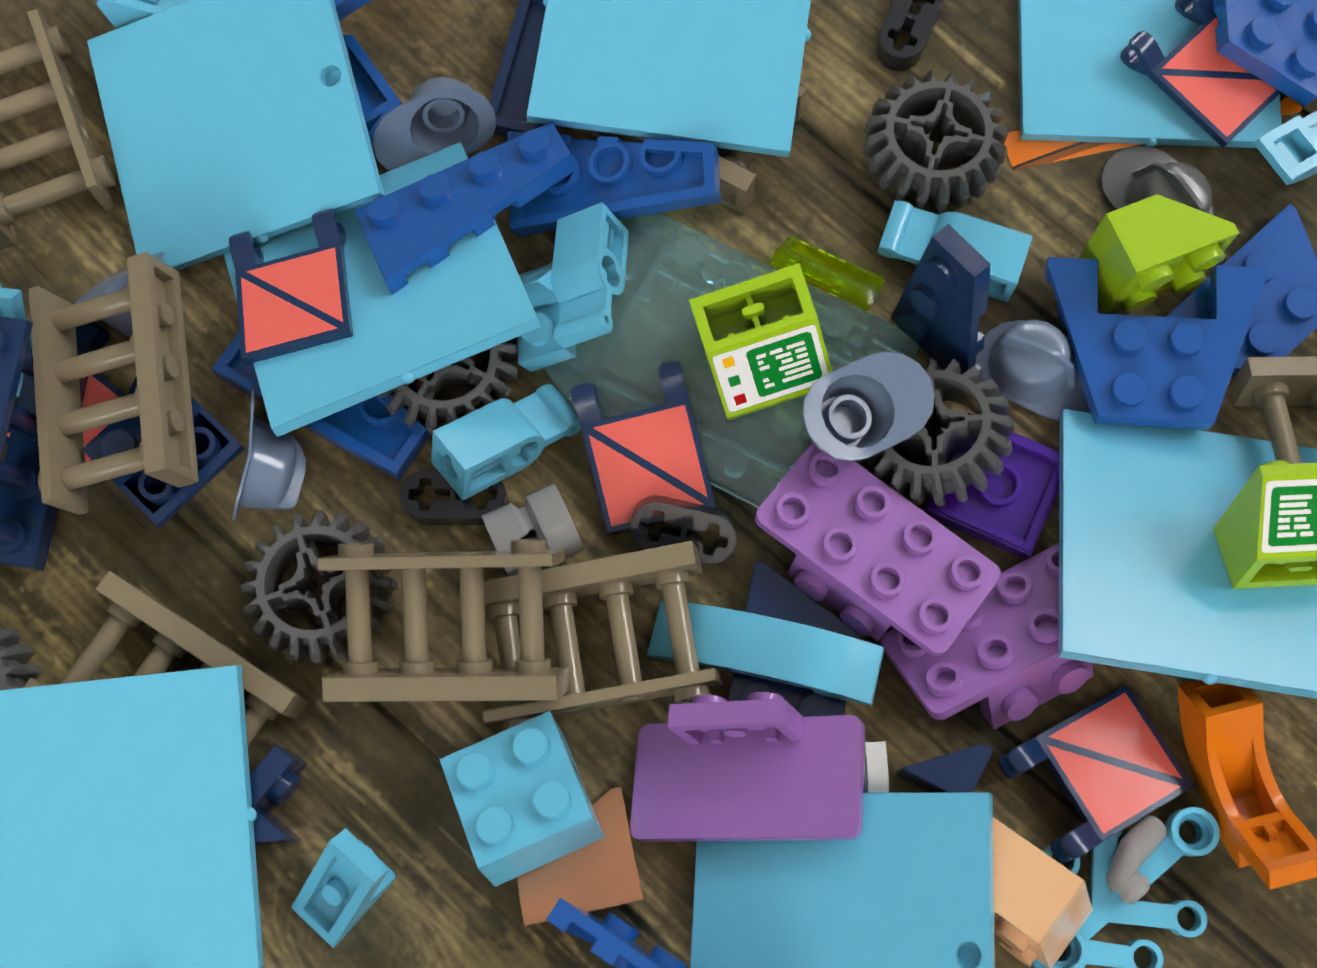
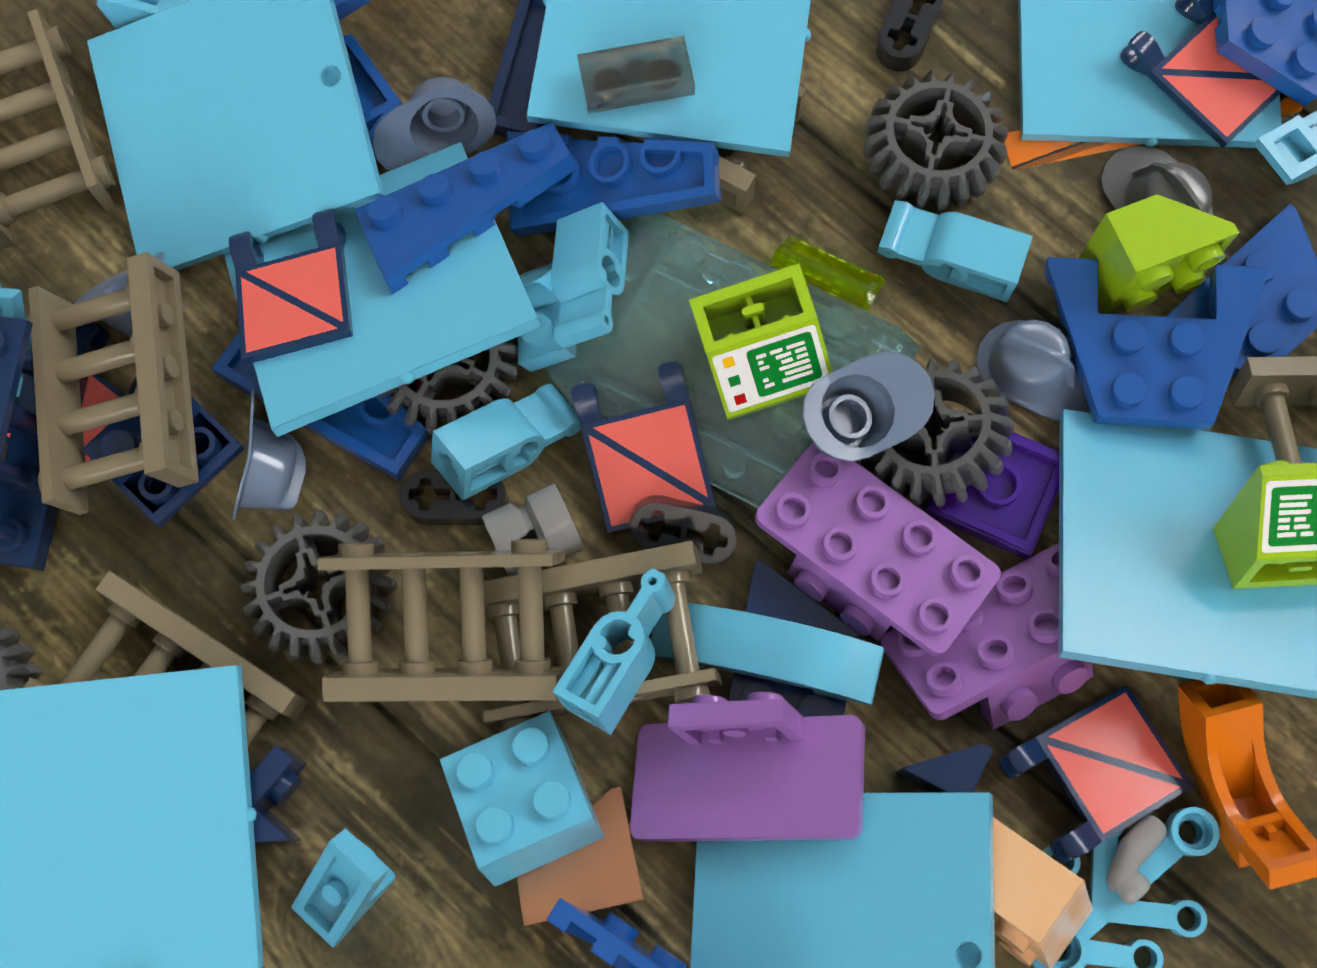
(603, 683): none -> medium azure piece
(636, 74): none -> clear smoke plate
(876, 768): white tile -> none
(946, 300): dark blue wing -> none

